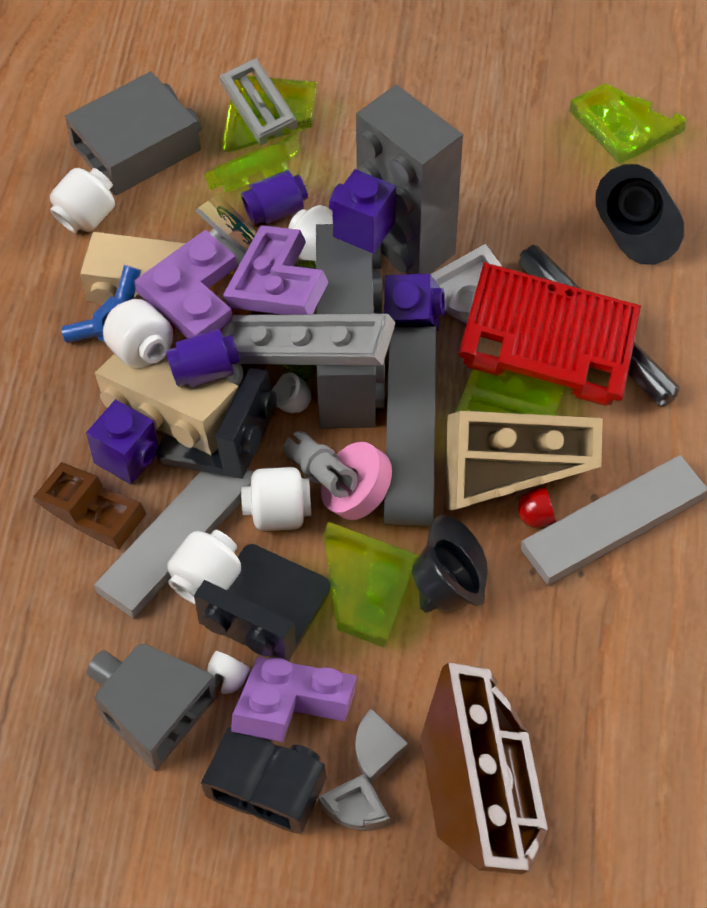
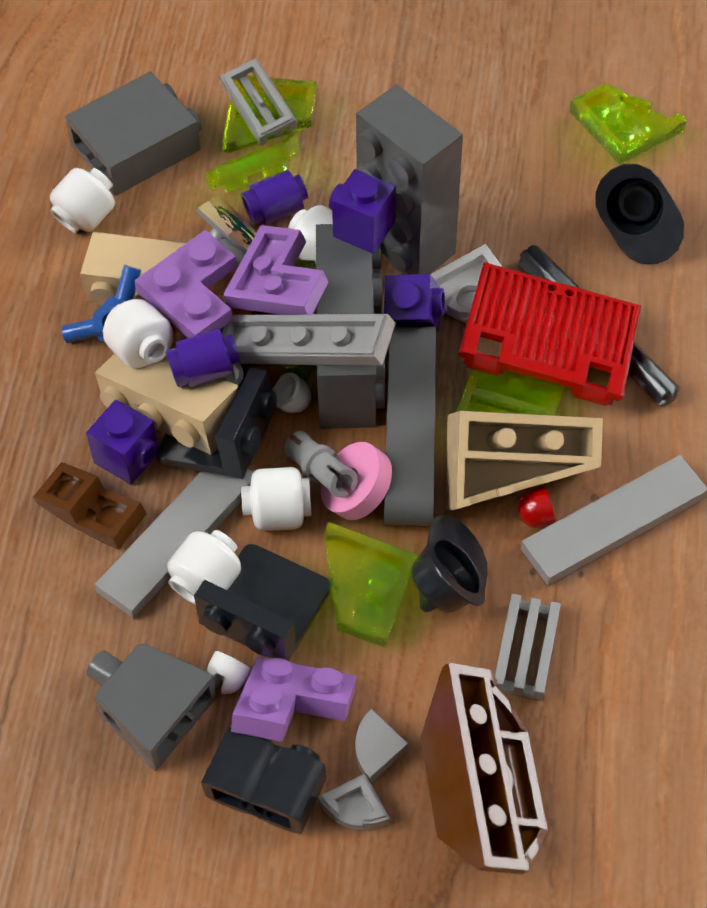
(534, 610): none -> light grey tile

